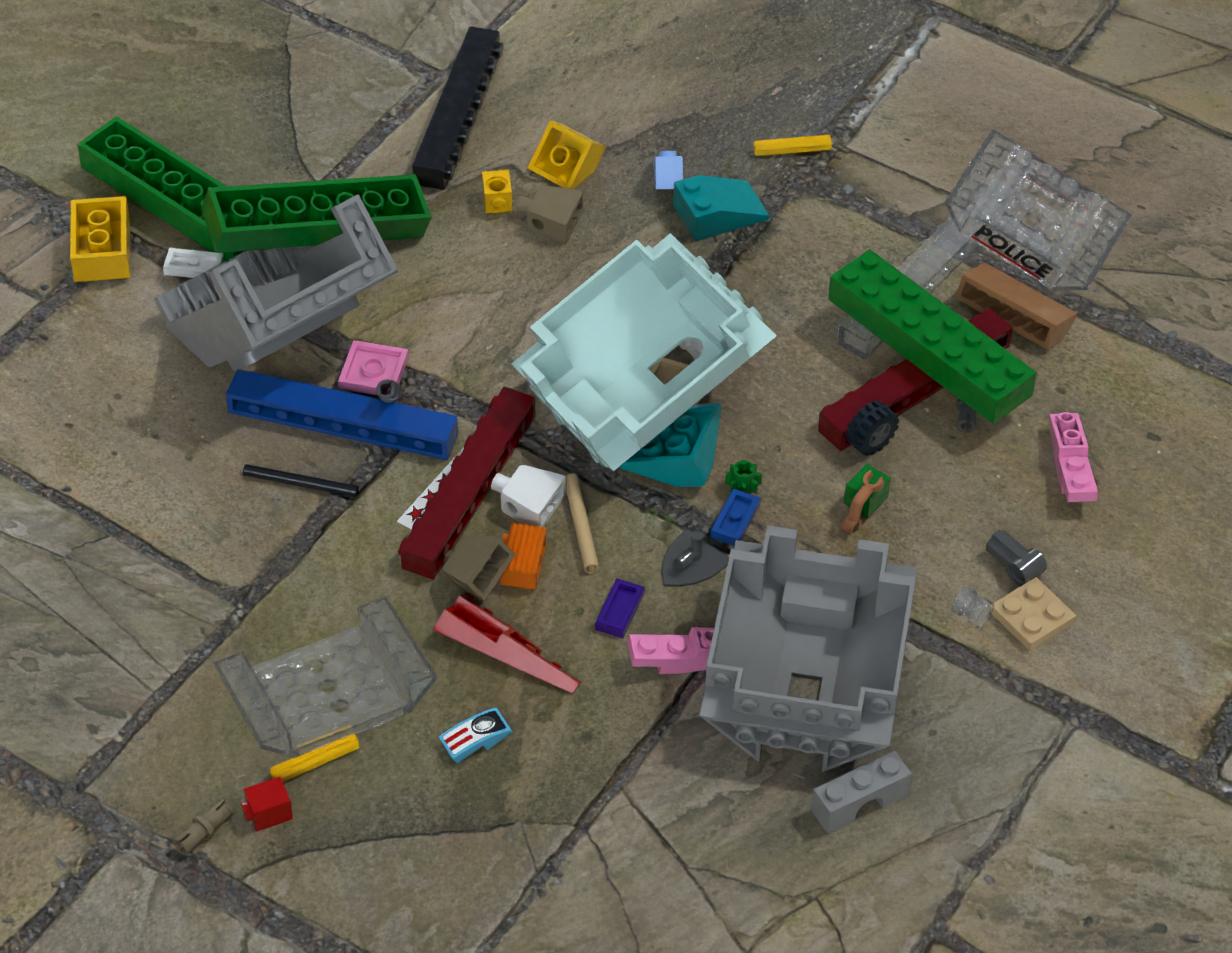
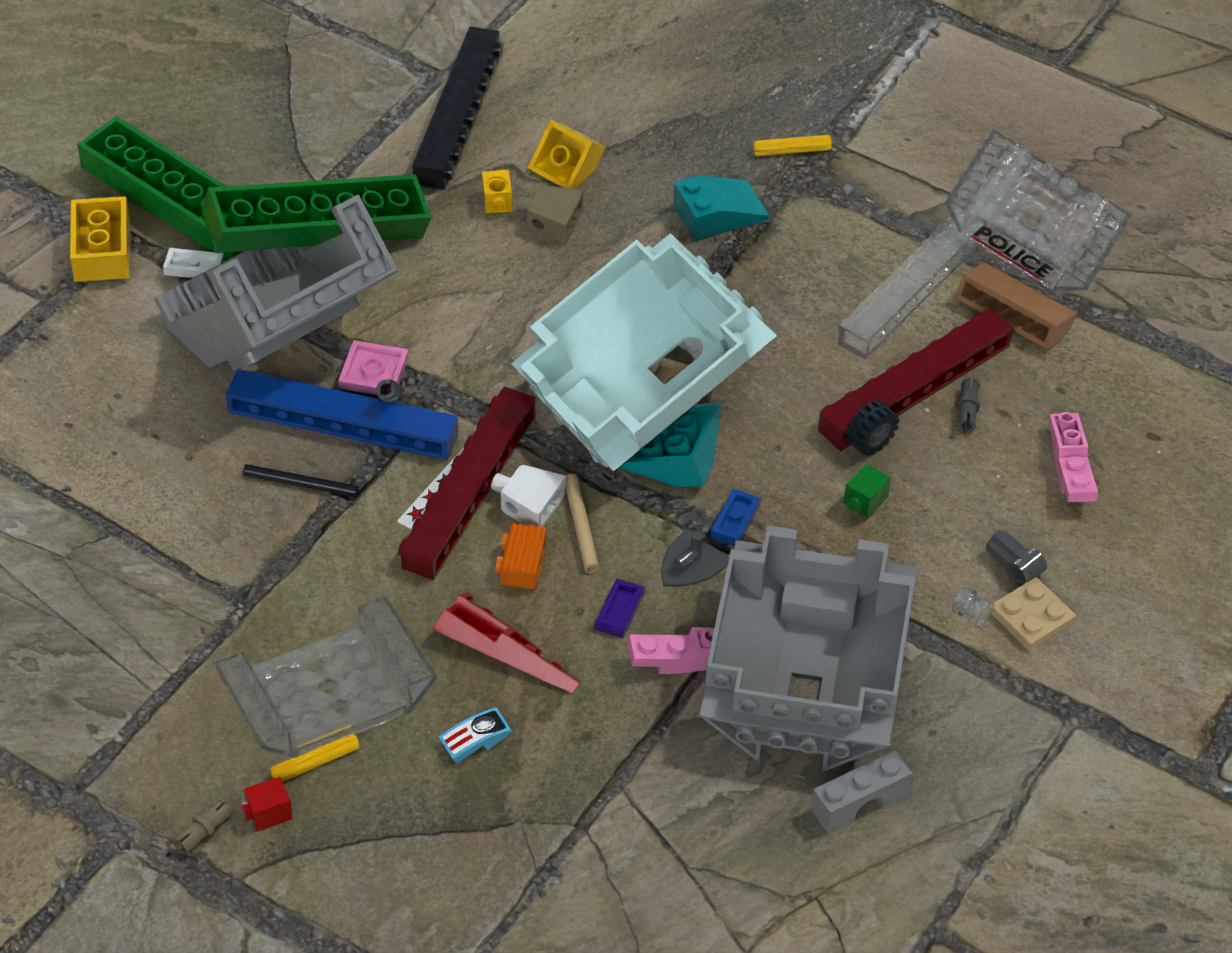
(478, 563): dark tan torso -> none
(667, 169): light blue slope -> none
(743, 477): green gear -> none
(852, 520): nougat arm -> none
(932, 336): green brick -> none

